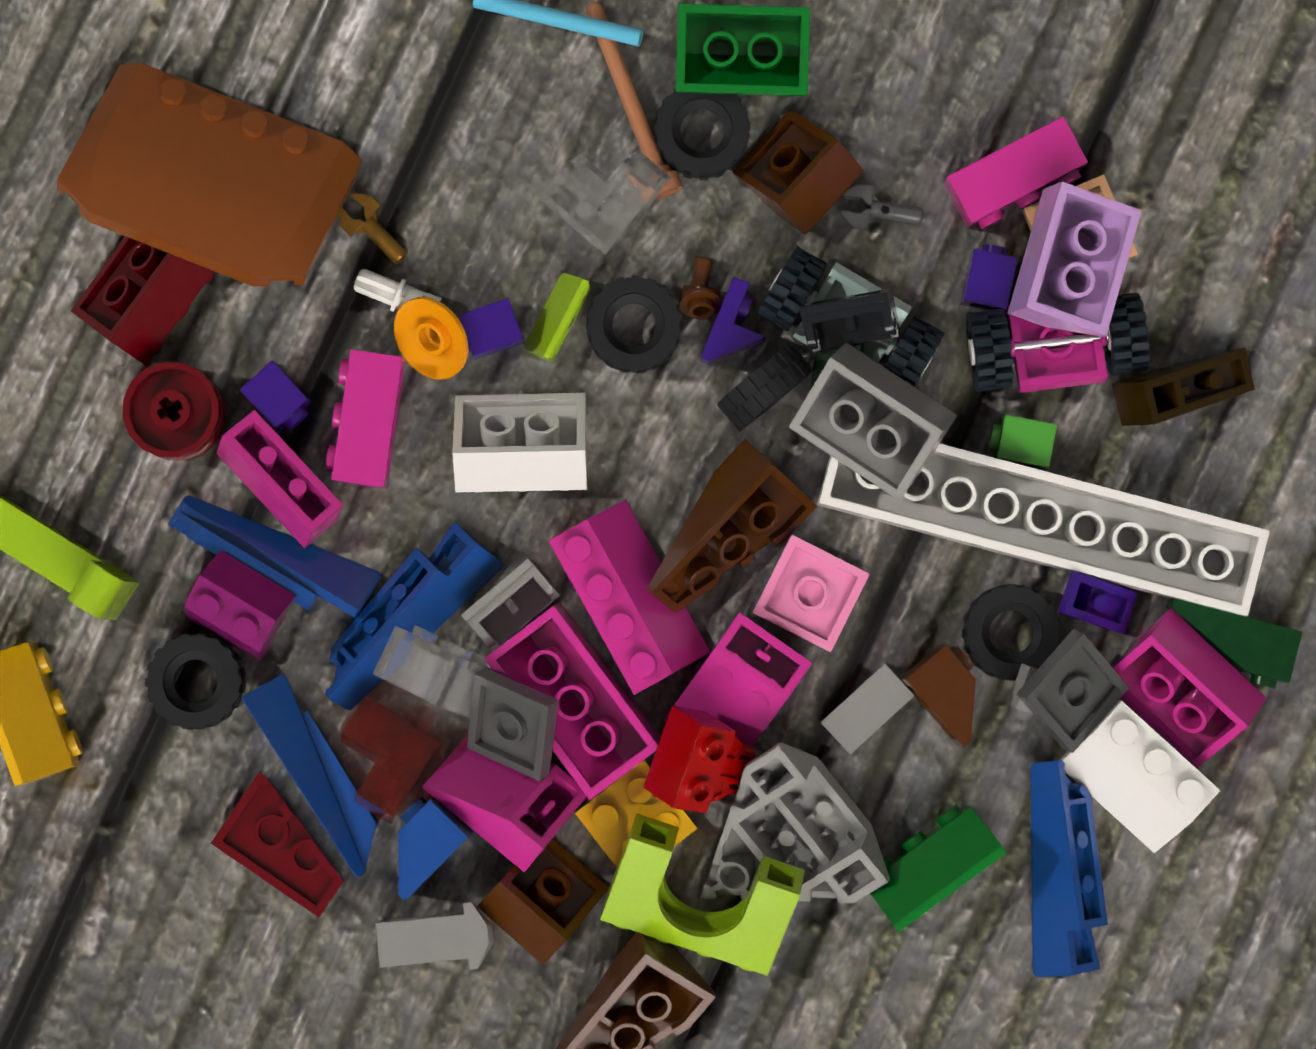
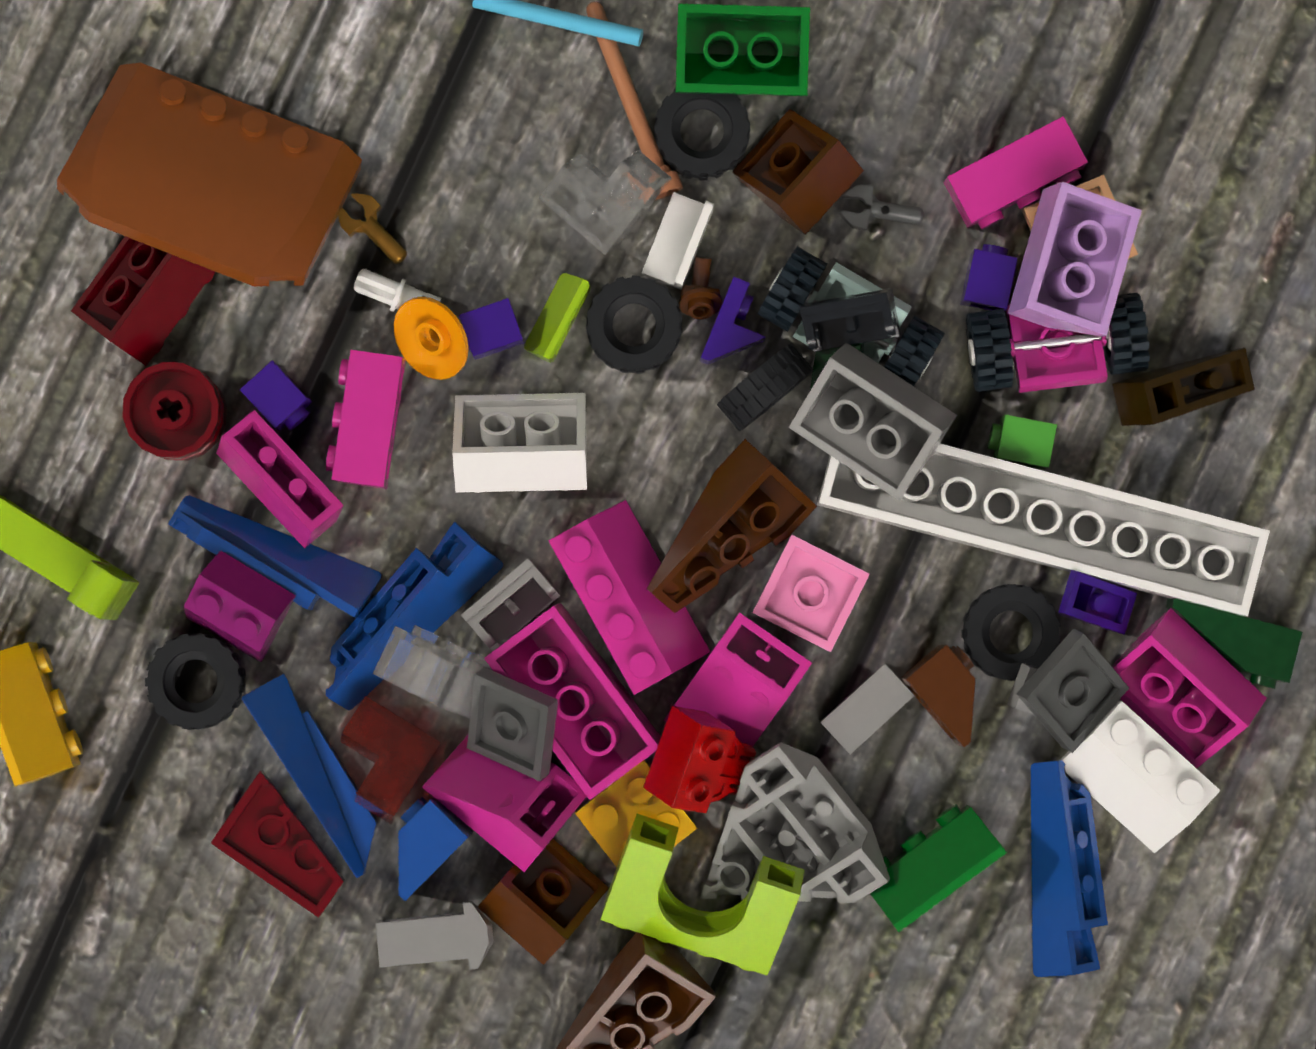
(677, 240): none -> white panel

